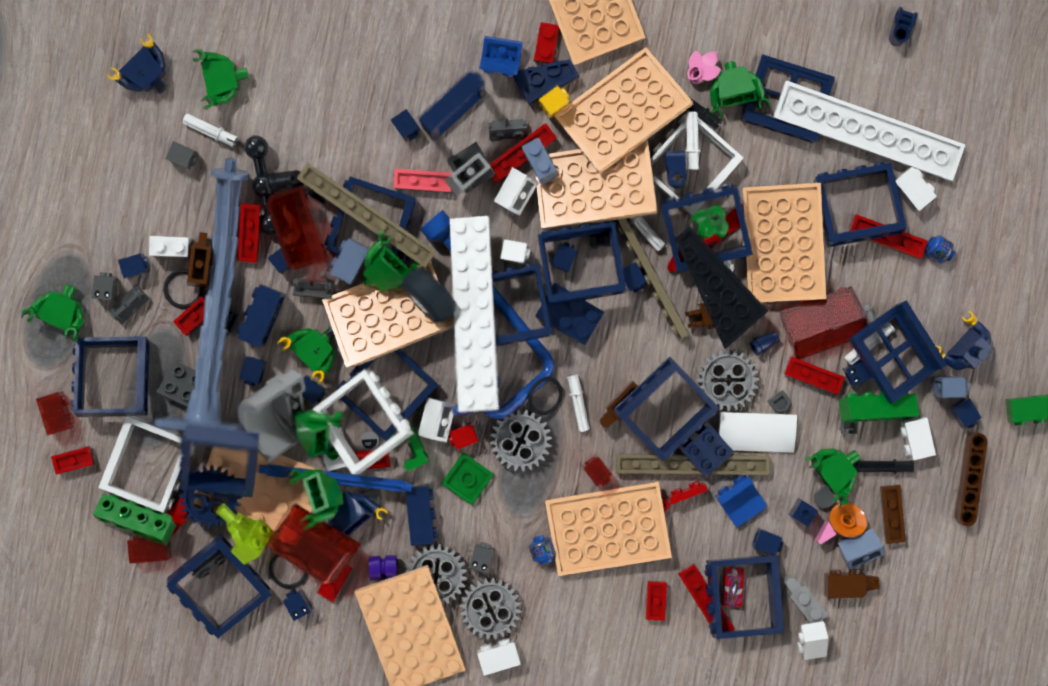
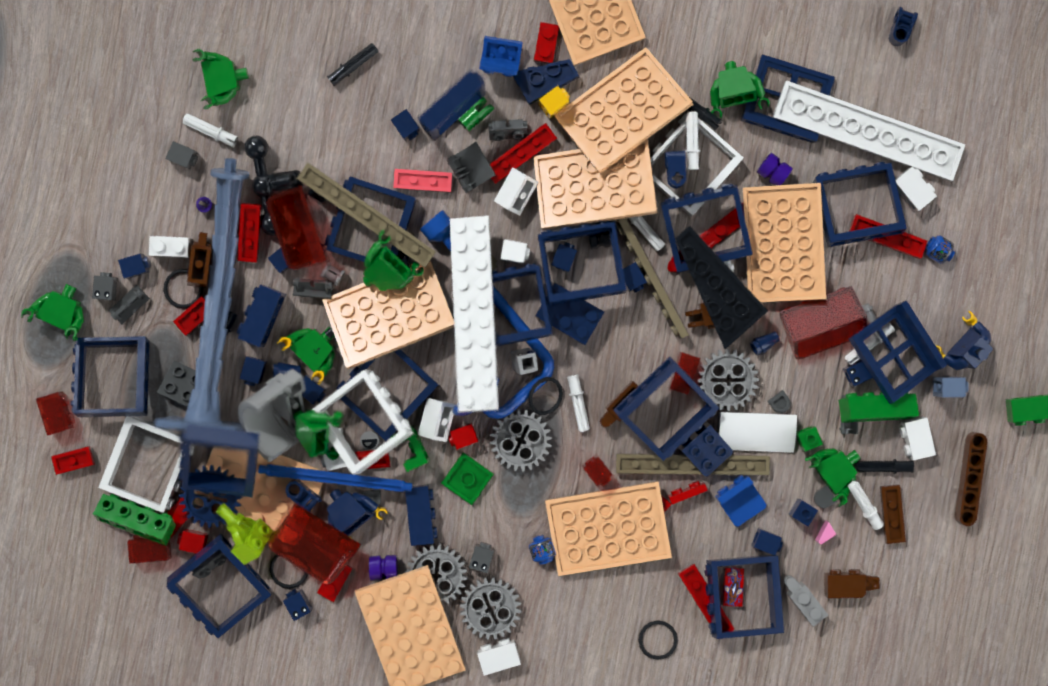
(143, 69): dark blue torso -> none
(192, 540): none -> red brick
(201, 208): none -> dark purple hinge
(284, 368): none -> dark blue cone
(303, 496): none -> dark blue piece
(322, 494): green torso -> none
(349, 261): sand blue brick -> none
(352, 64): none -> black axle
(428, 295): black wheel -> none
(467, 173): light grey brick -> none
(473, 117): none -> green hinge
(524, 361): none -> light grey brick
(539, 161): sand blue brick -> none
(656, 600): red plate -> none
(674, 643): none -> black piece
(689, 365): none -> clear red brick
(705, 65): bright pink plate -> none
(708, 224): green plate -> none
(774, 170): none -> dark purple wheel
(808, 438): none -> green brick
(813, 640): white brick -> none
(814, 375): red plate -> none
(852, 515): orange dish -> none
(861, 549): sand blue brick -> none
(868, 510): none -> white axle
(965, 413): dark blue brick -> none

